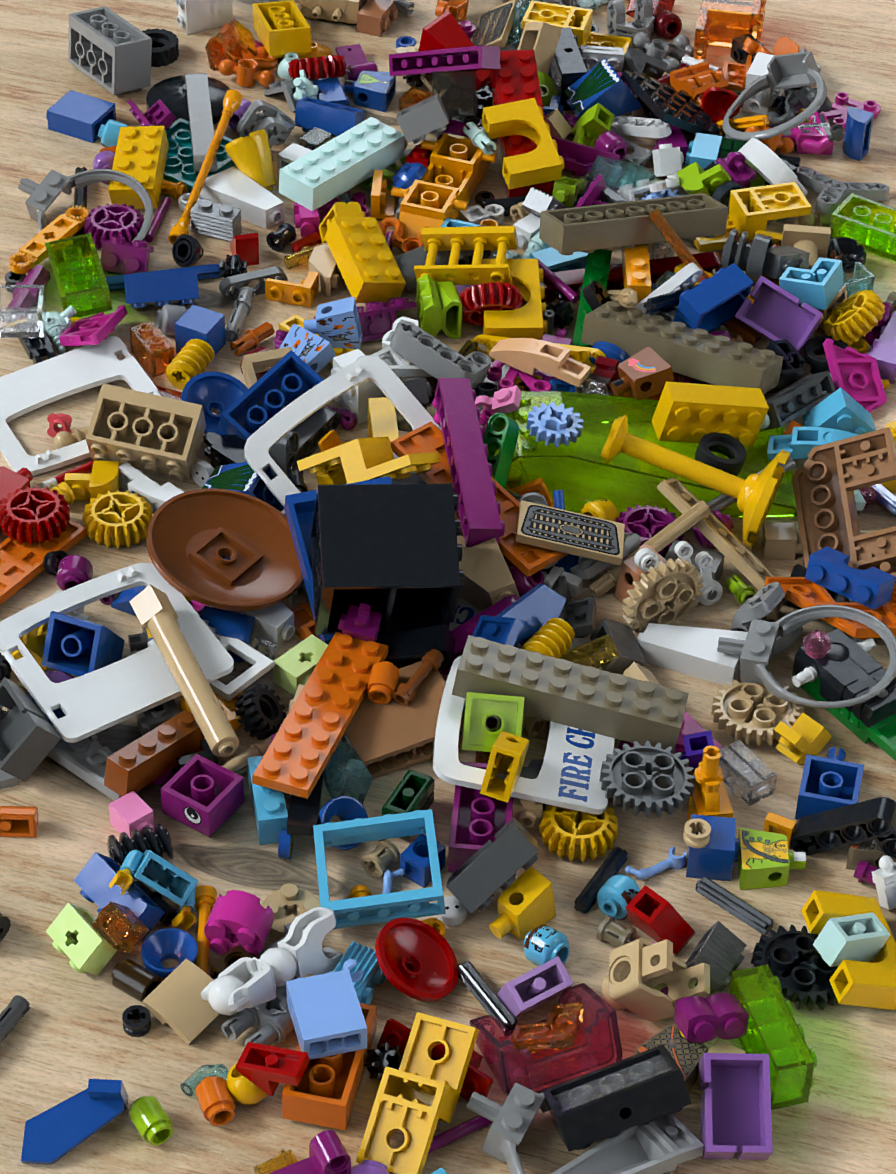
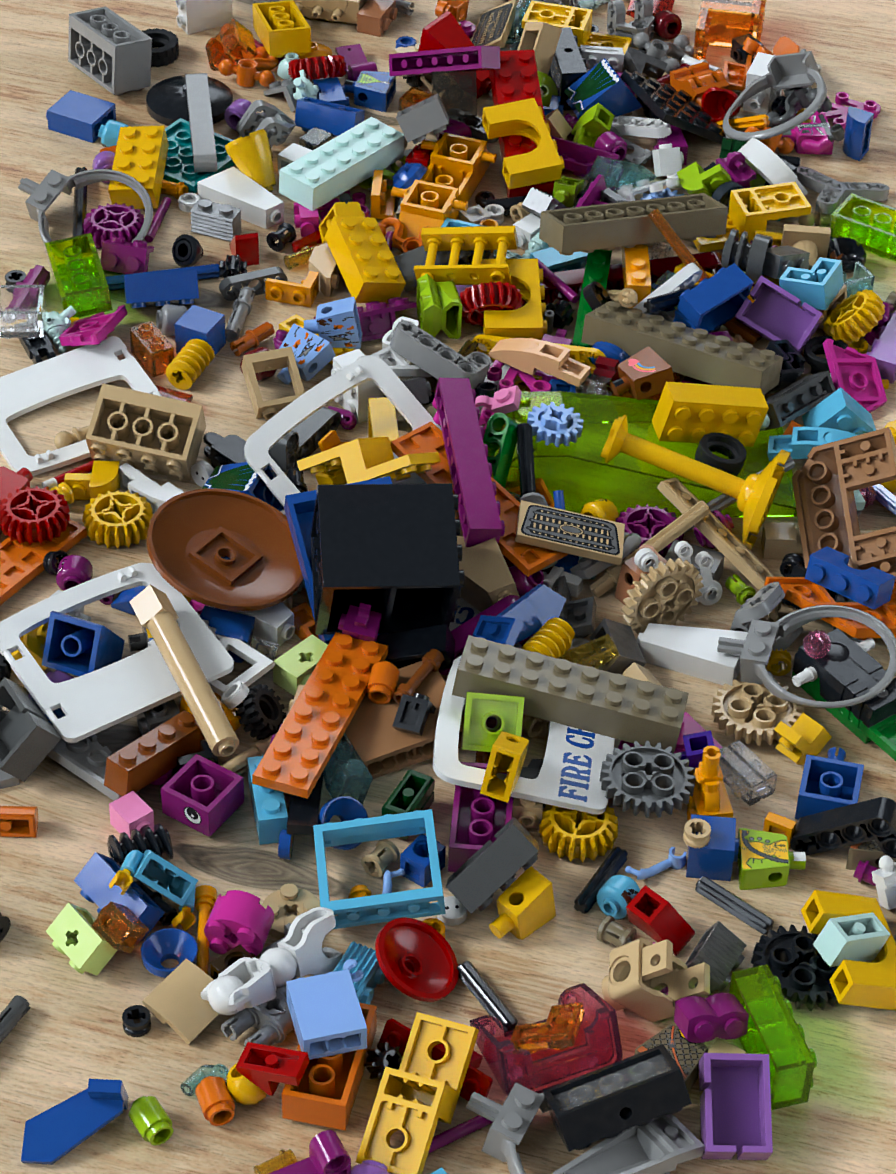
(55, 419): coral plate -> none
(60, 228): light orange piece -> none
(134, 979): dark brown brick -> none
(155, 116): magenta bracket -> none
(215, 393): blue dish -> none
(230, 104): light orange hose -> none
(235, 694): none -> white tile
(268, 396): blue brick -> none
(413, 713): none -> black bracket
(479, 138): light aqua pin -> none
(484, 99): black axle -> none
(525, 458): none -> black axle
(535, 987): lavender brick -> none
(545, 944): medium azure head -> none
(704, 149): medium azure brick -> none
(784, 667): none -> yellow bush
(790, 559): none -> black bush

